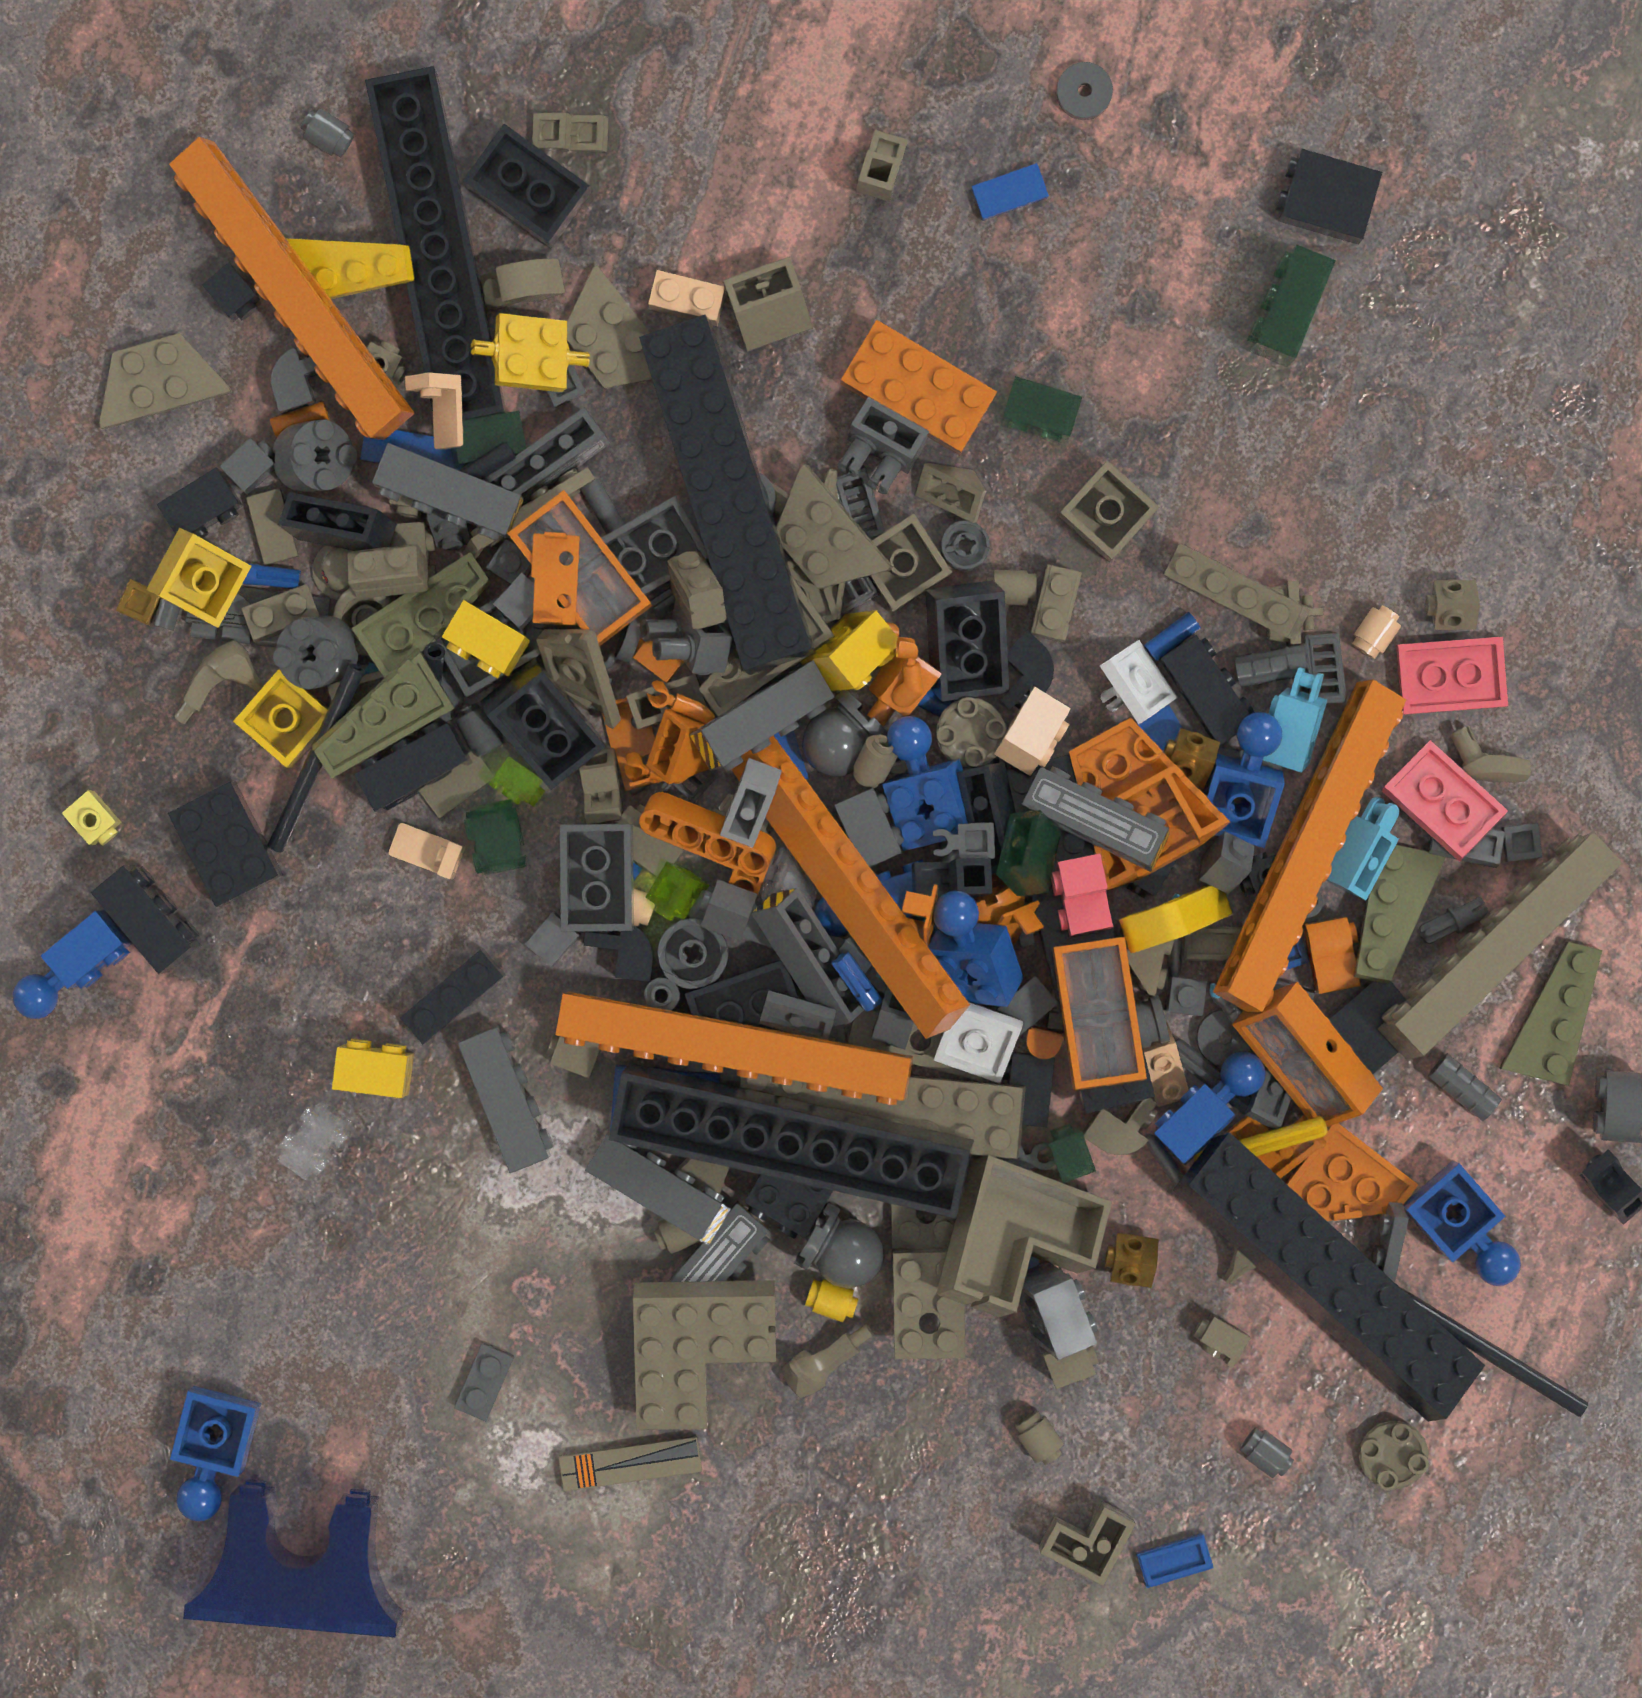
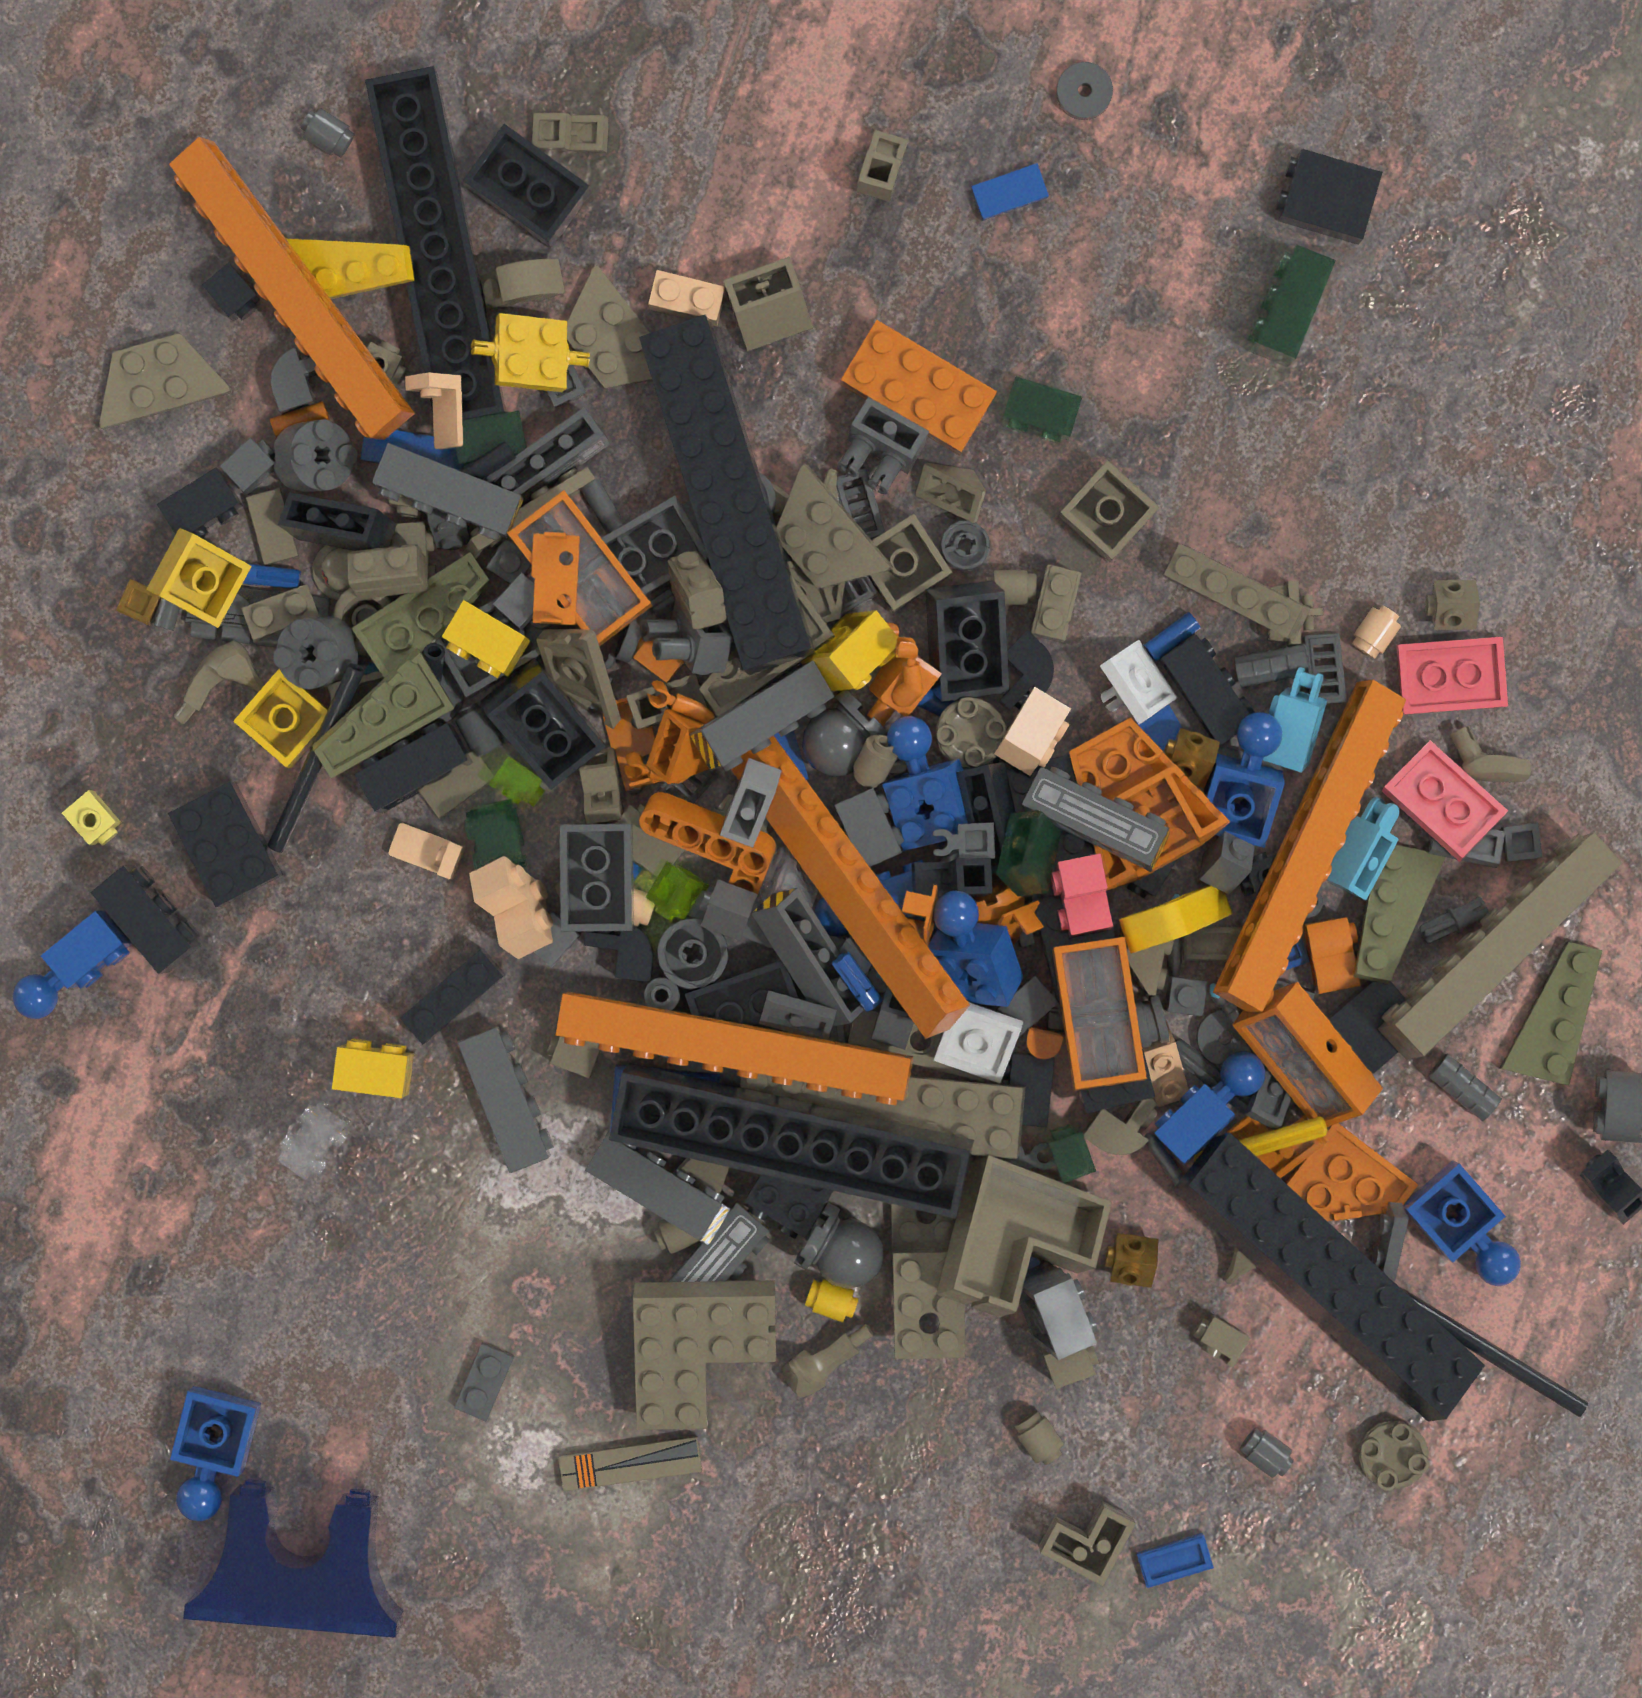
(516, 904): none -> light nougat brick

